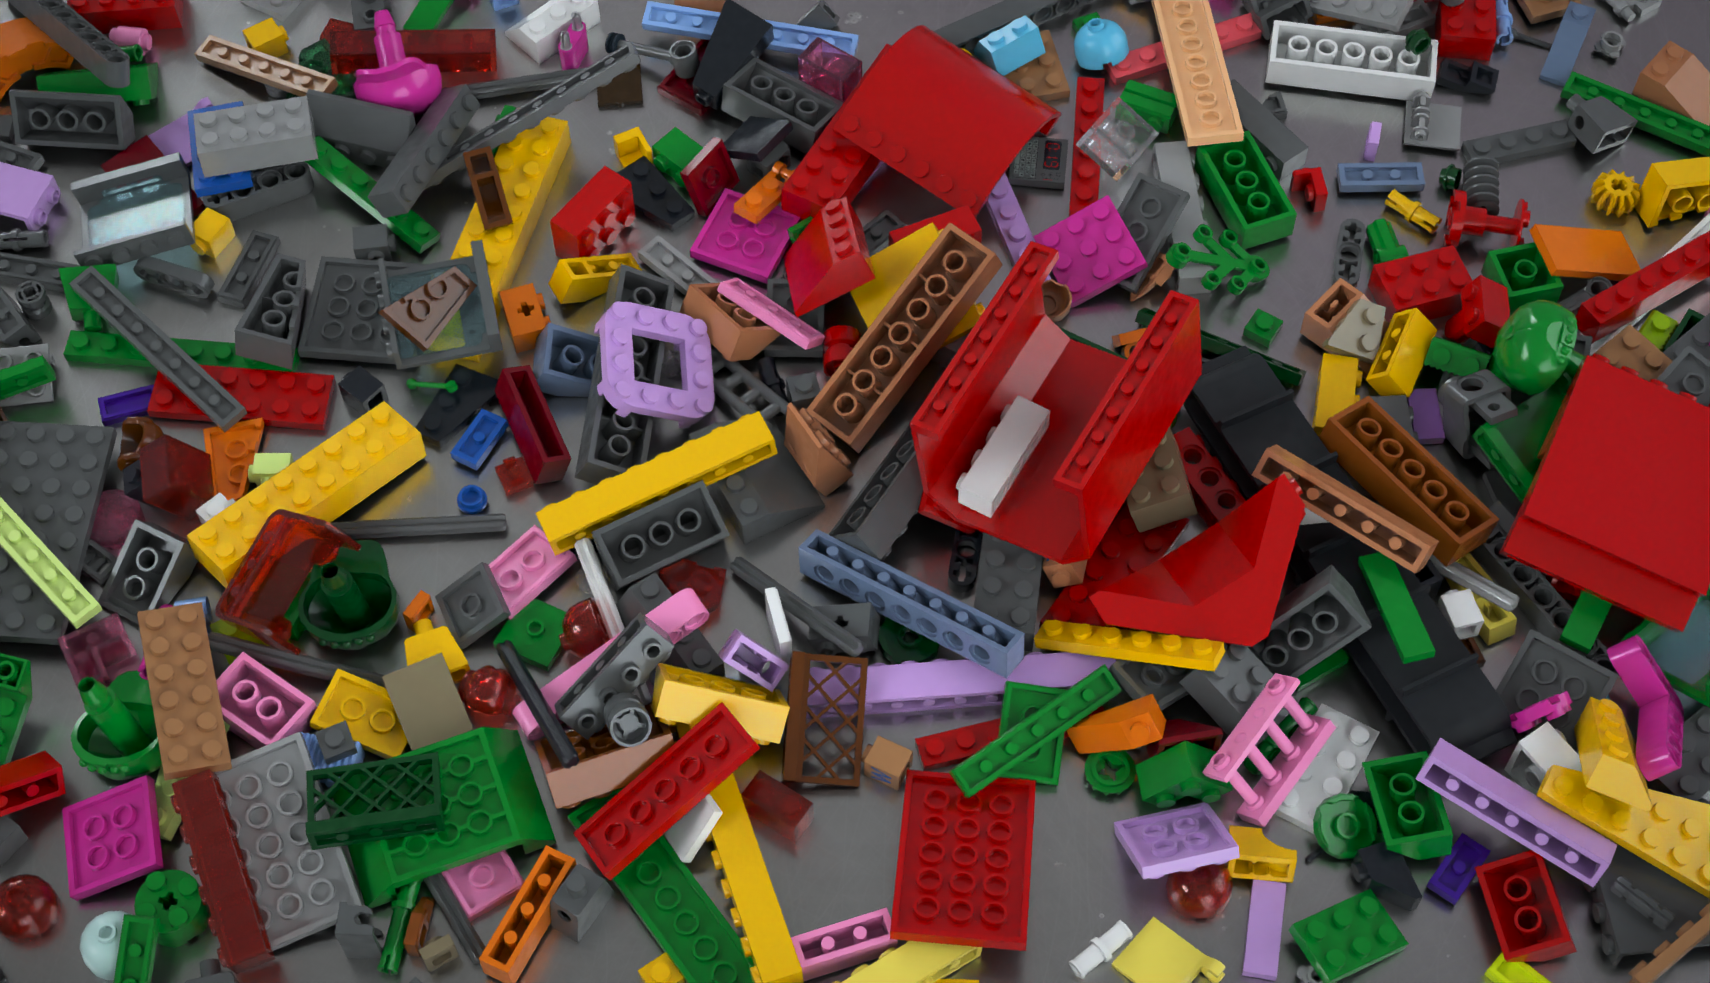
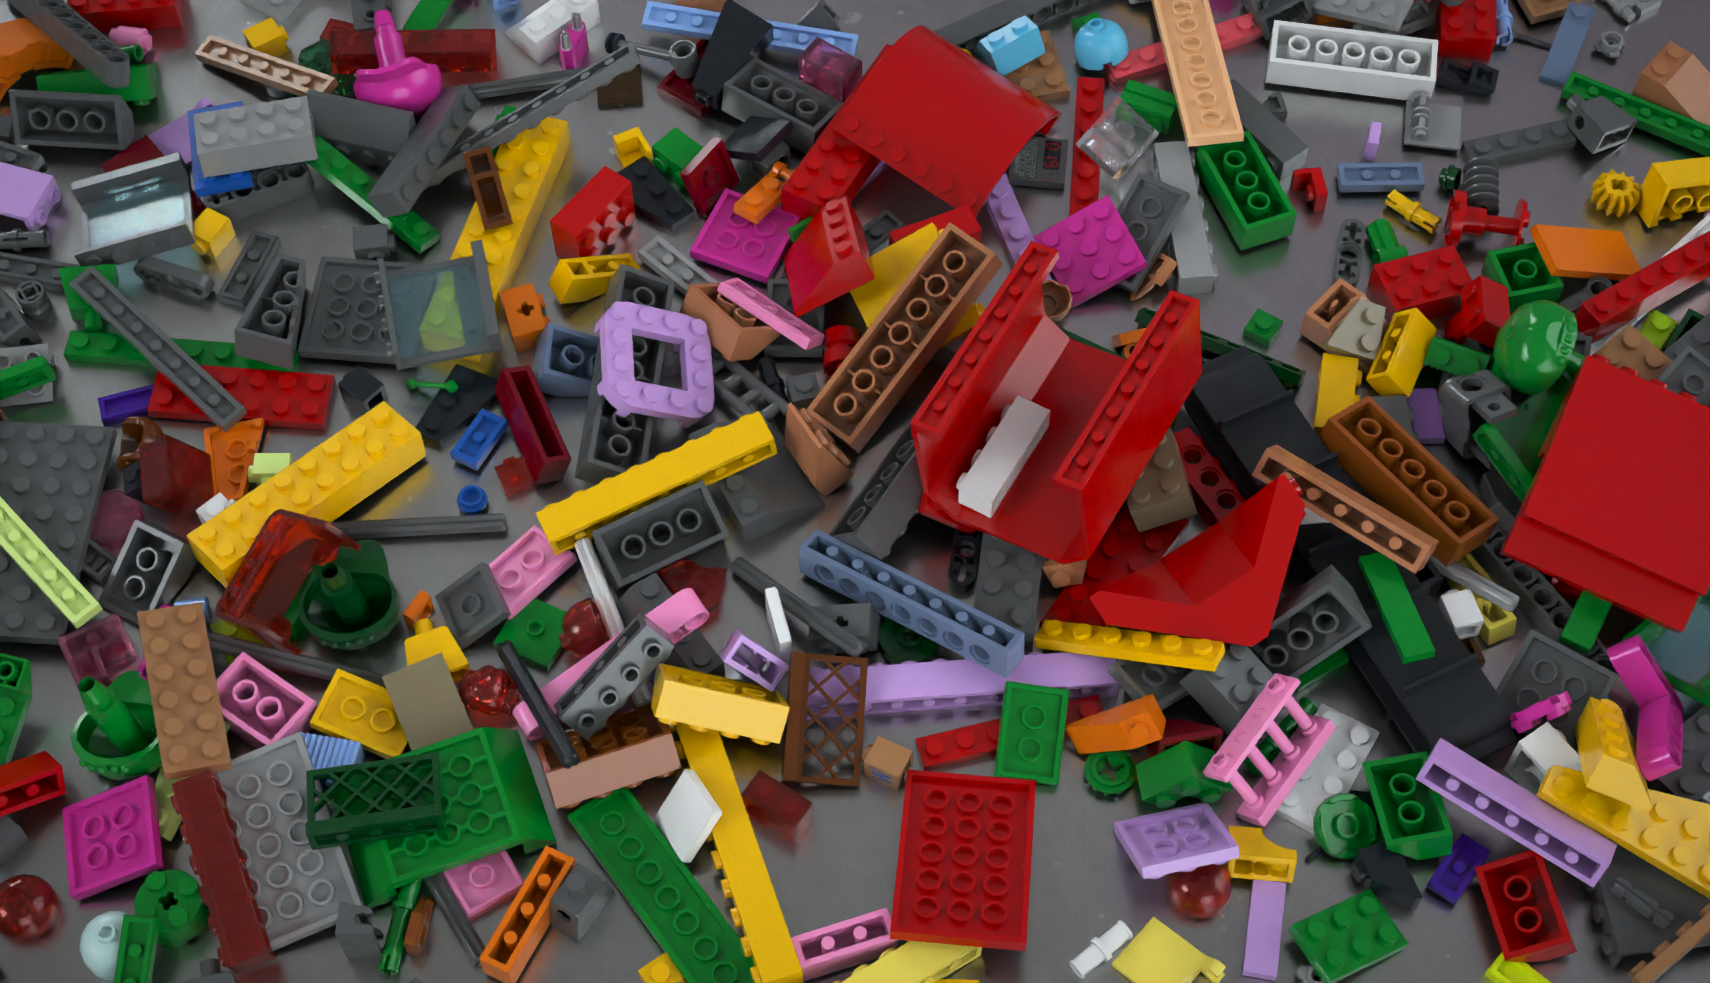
(336, 742): dark grey plate -> none
(430, 307): wing -> none
(438, 952): dark tan plate -> none
(627, 719): dark grey wheel -> none
(666, 791): red plate -> none
(1035, 731): green tile -> none
(1253, 267): green plant -> none
(1417, 41): dark green plate -> none

